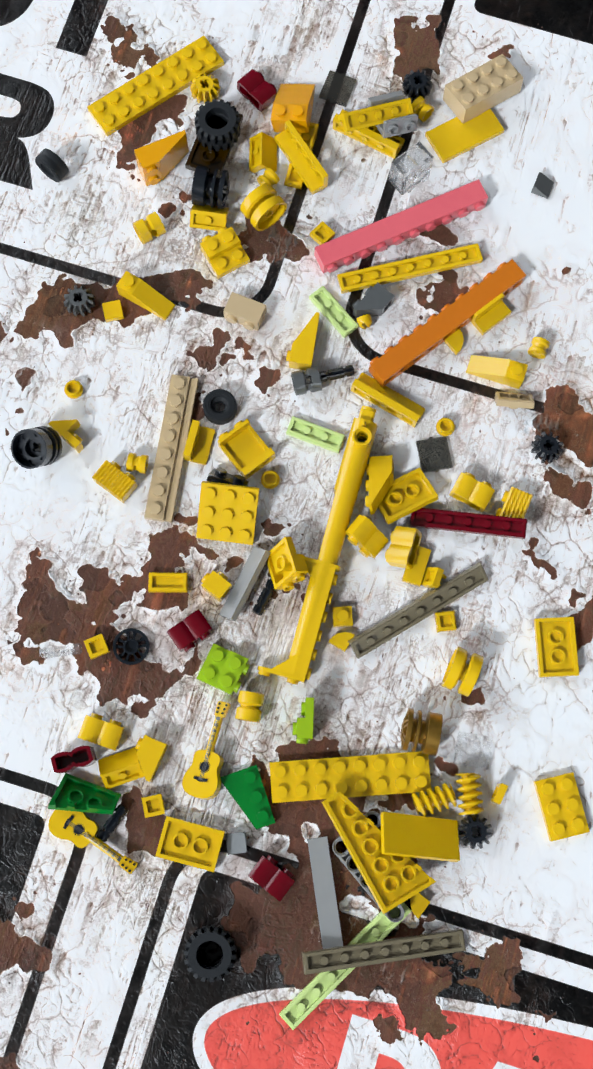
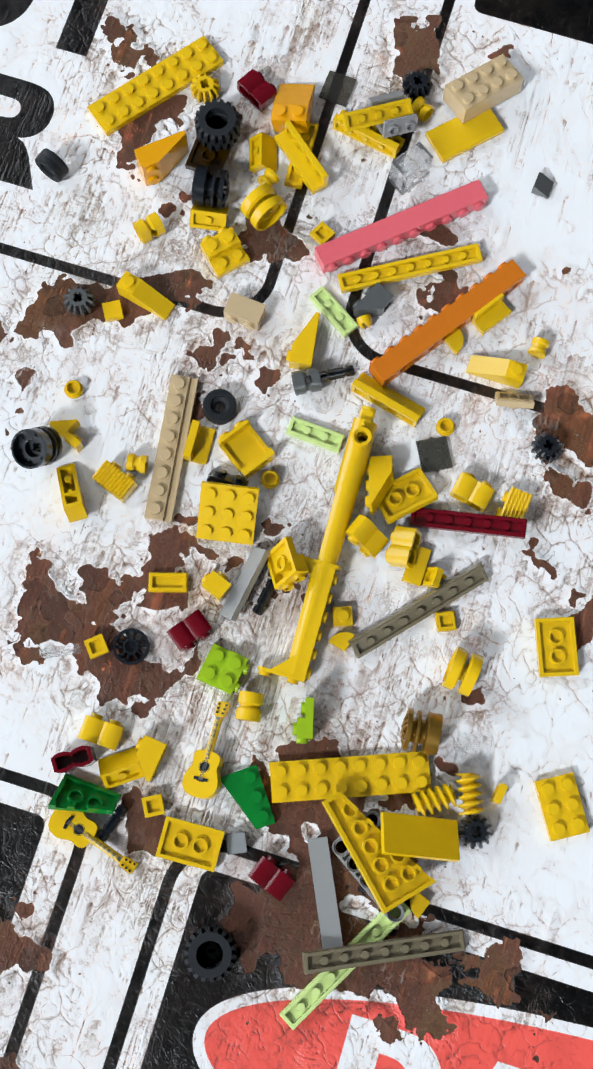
(71, 493): none -> yellow slope

